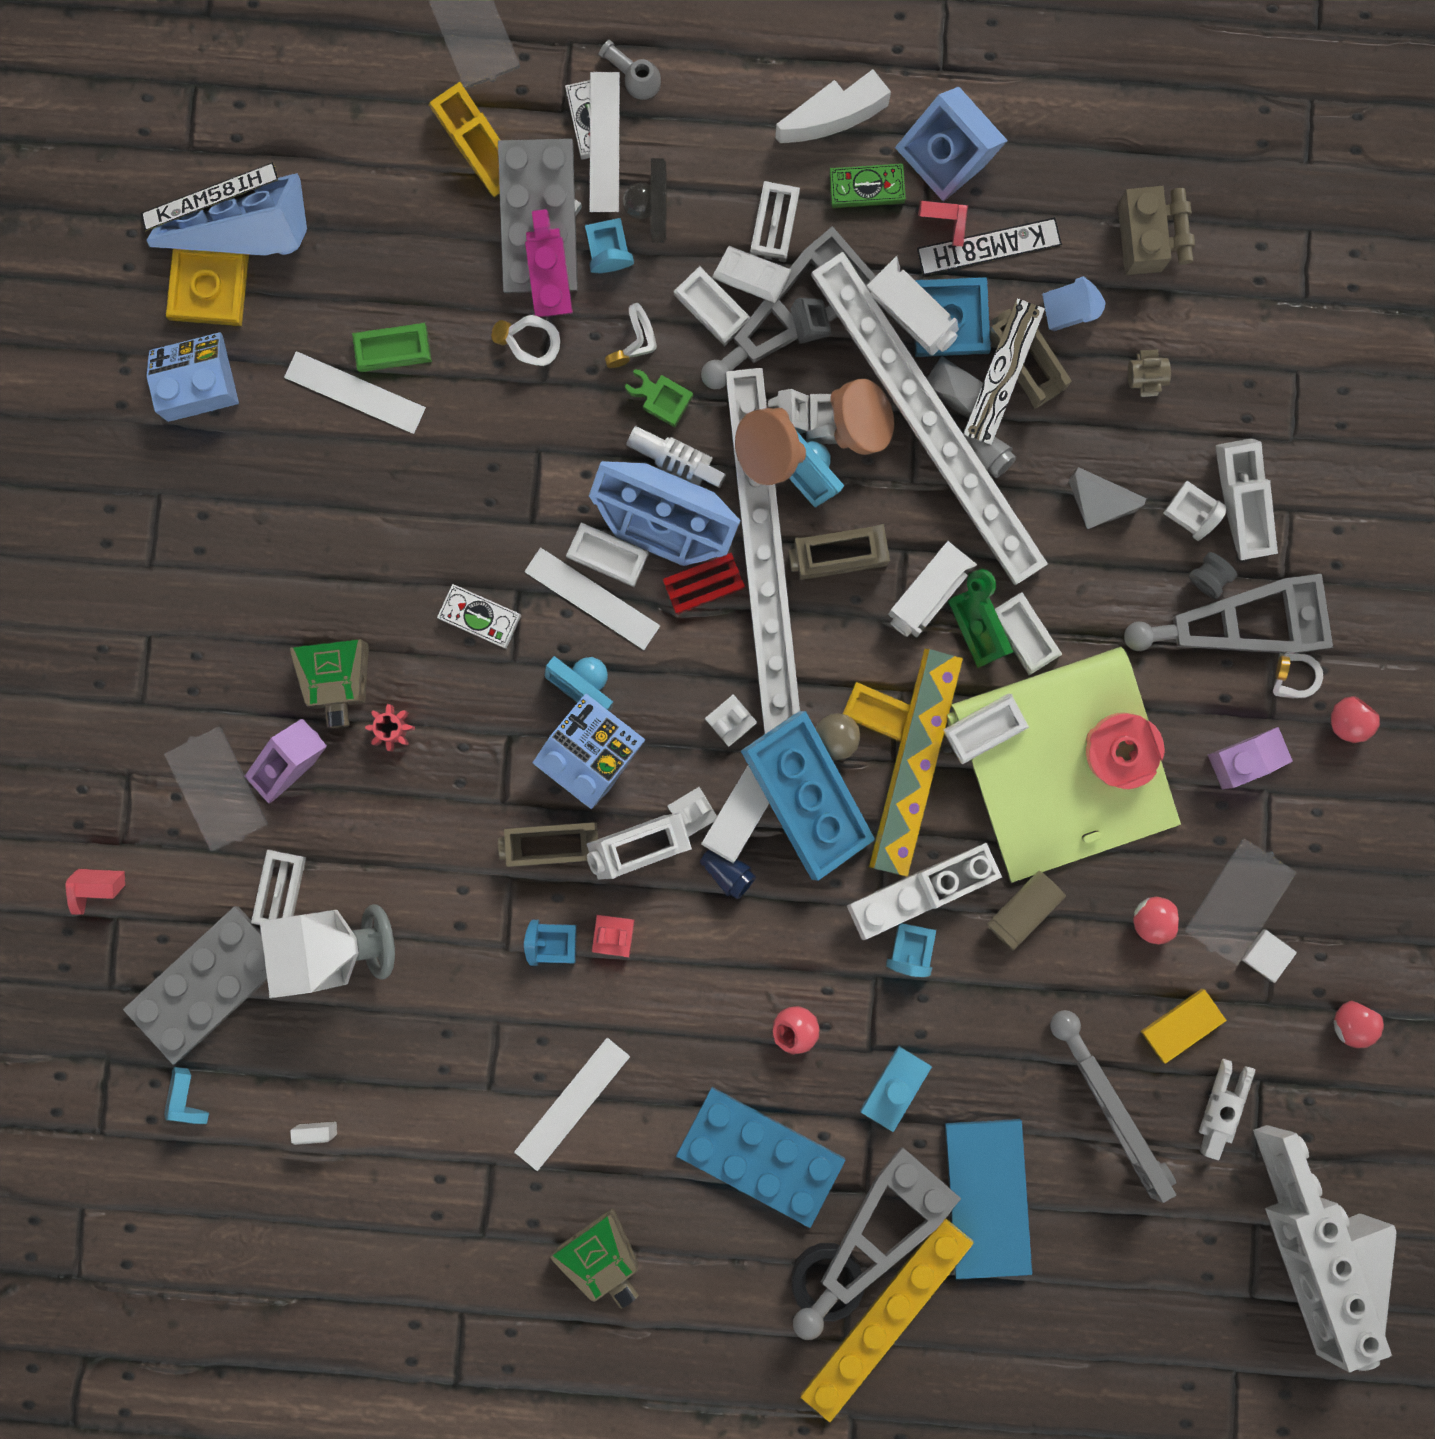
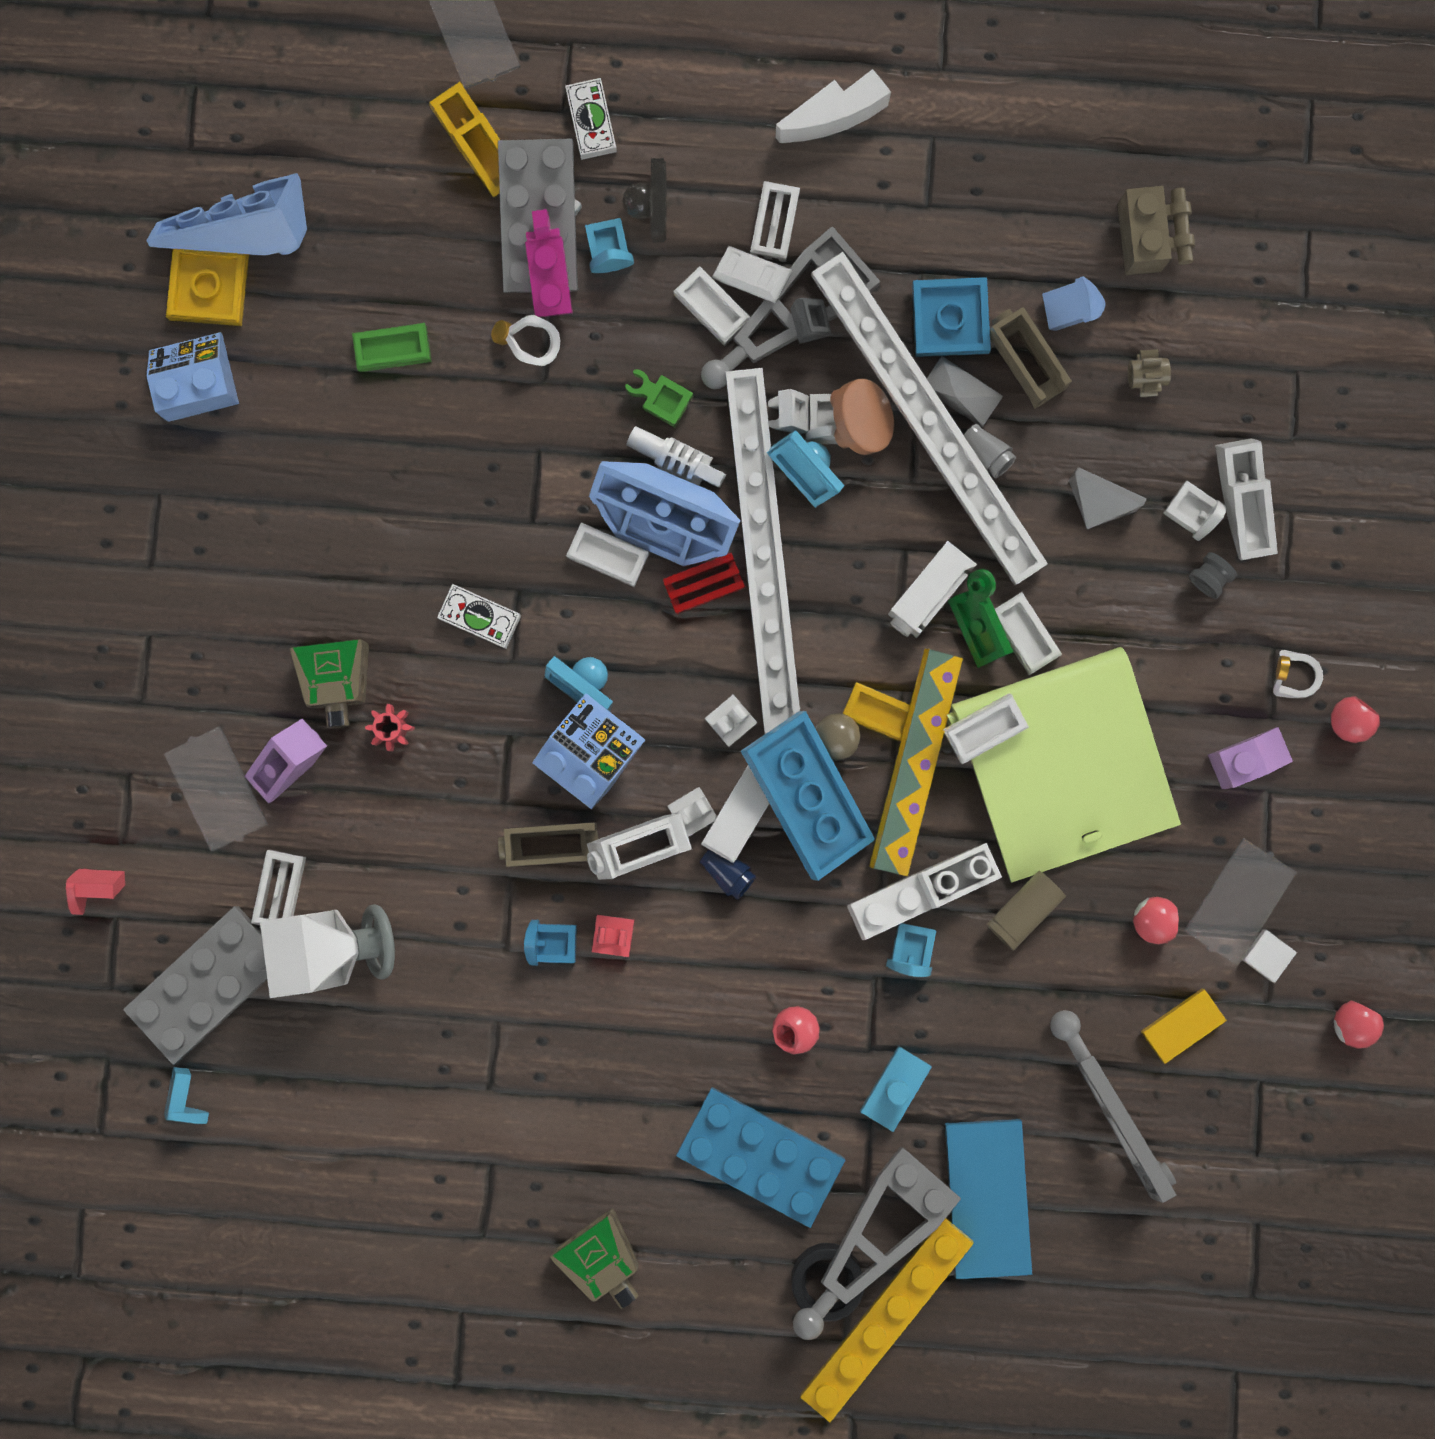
(209, 196): sticker -> none
(313, 1133): white tile -> none
(354, 392): white sticker -> none
(572, 1104): white sticker -> none
(592, 598): white sticker -> none
(604, 141): white sticker -> none
(622, 357): white piece -> none
(637, 87): light grey bar -> none
(768, 446): nougat tile -> none
(801, 559): dark tan window -> none
(867, 185): bright green tile -> none
(913, 308): white window -> none
(950, 142): light blue slope -> none
(956, 212): coral tile -> none
(989, 246): sticker -> none
(1004, 371): sticker -> none
(1144, 759): coral plate -> none
(1222, 1128): white hinge -> none
(1304, 612): light grey plate -> none
(1333, 1261): white wedge -> none

